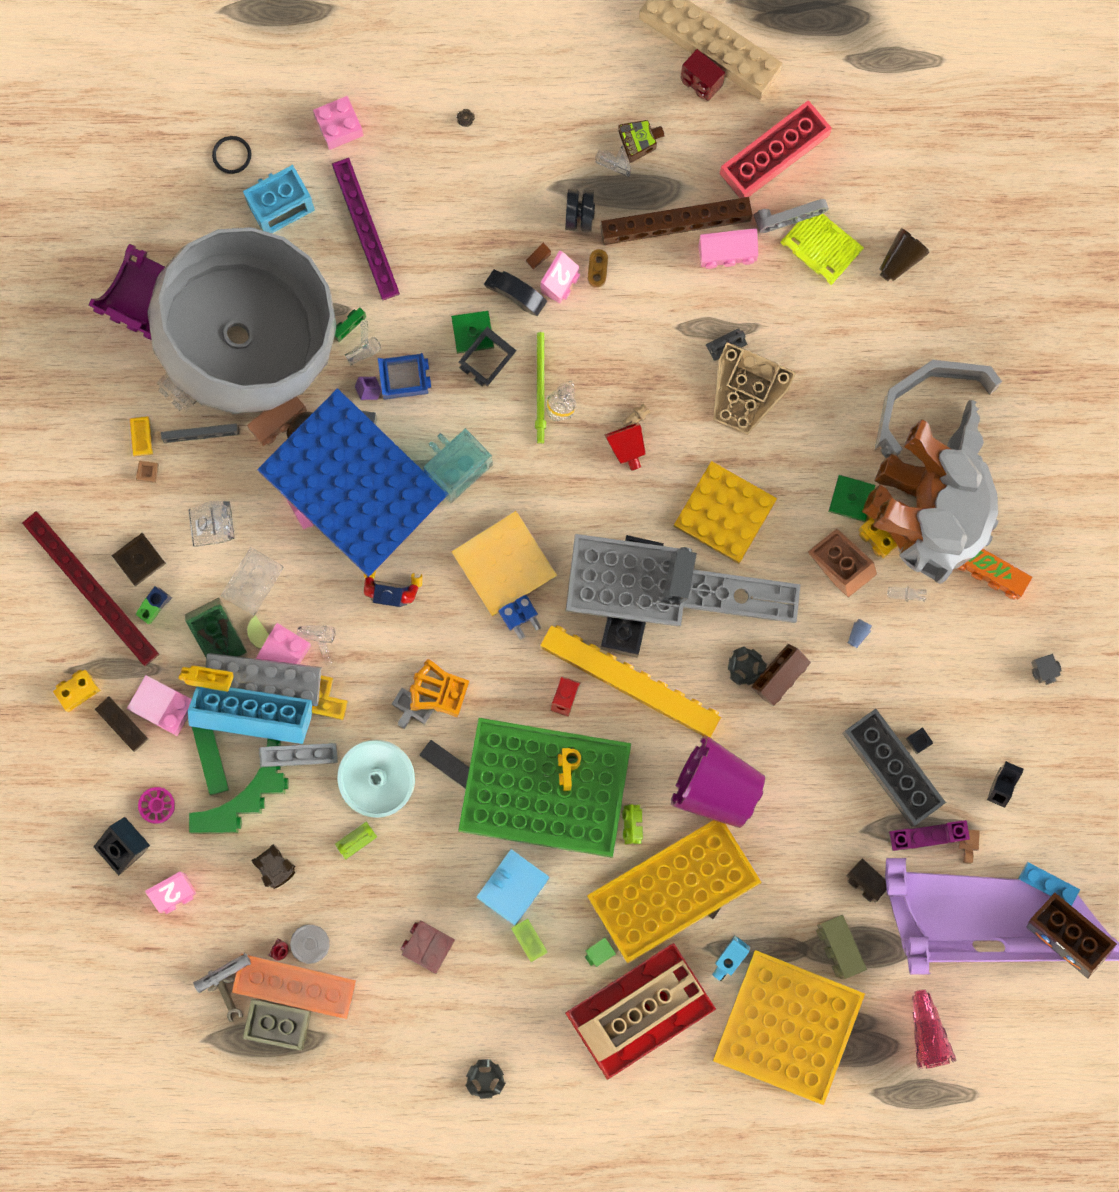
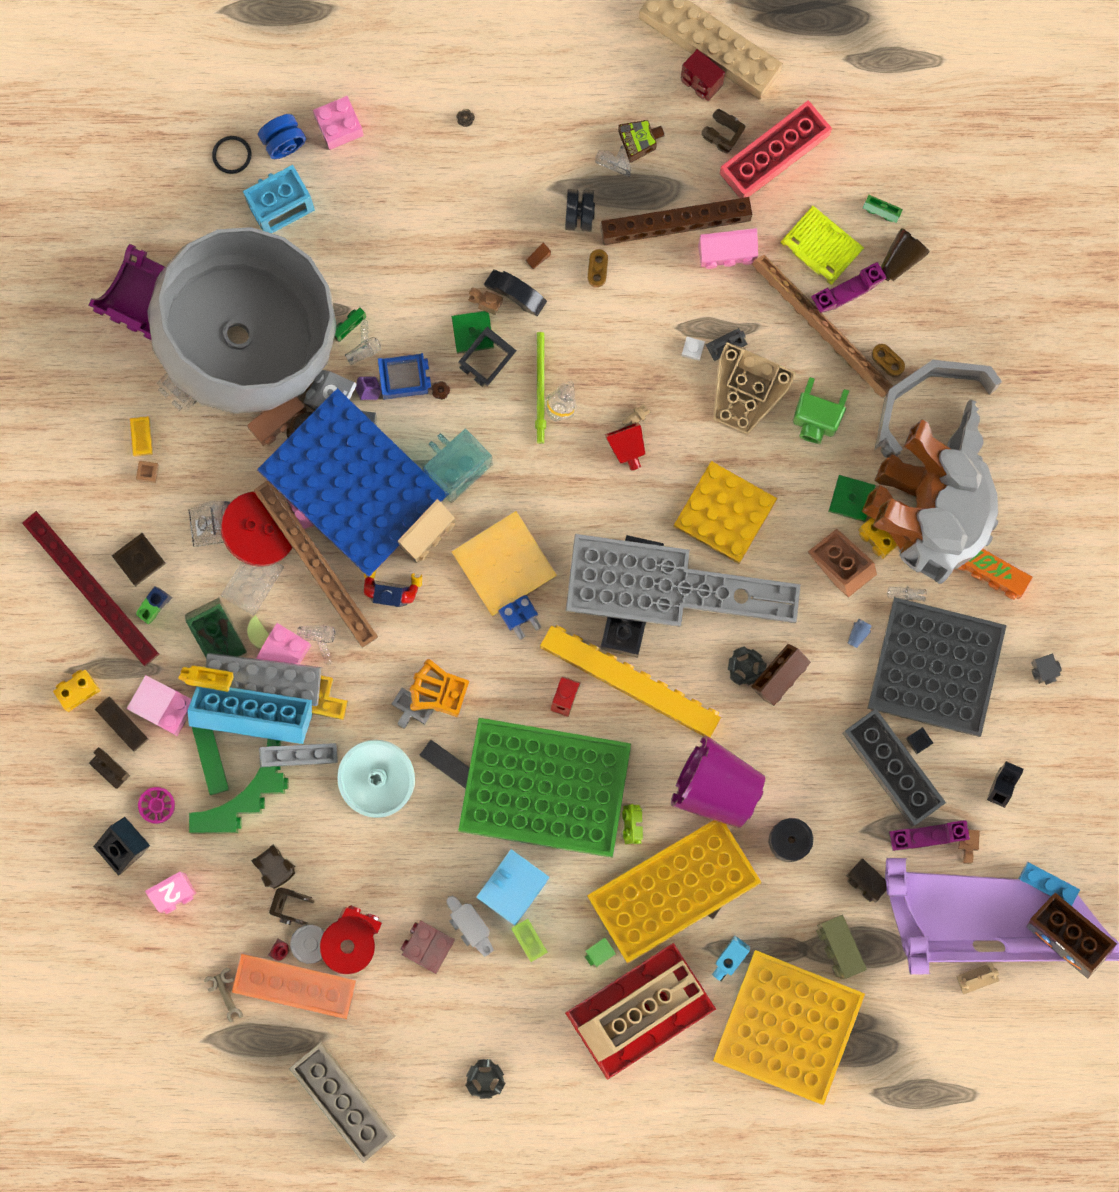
(108, 768): none -> dark brown bracket
(200, 433): dark grey tile -> none
(221, 973): light grey pin -> none
(252, 532): none -> red plate
(277, 1024): olive brick -> none
(279, 901): none -> dark brown piece
(281, 136): none -> blue wheel
(316, 563): none -> medium nougat plate
(325, 385): none -> light grey slope
(342, 1102): none -> dark tan brick
(352, 927): none -> red piece
(356, 840): lime hinge -> none
(365, 229): magenta tile -> none
(427, 531): none -> tan slope
(445, 390): none -> reddish brown plate
(471, 925): none -> light grey hinge
(488, 302): none -> medium nougat plate
(560, 278): bright pink slope -> none
(565, 776): yellow plate -> none
(679, 575): dark grey brick -> none
(693, 348): none -> white plate
(729, 121): none -> dark brown piece
(768, 222): light grey beam -> none
(788, 851): none -> black wheel
(818, 415): none -> bright green piece
(822, 325): none -> medium nougat plate
(851, 289): none -> magenta slope
(884, 209): none -> green plate
(890, 358): none -> pearl gold plate
(930, 1036): clear pink cone -> none
(937, 667): none -> dark grey plate
(978, 978): none -> tan hinge

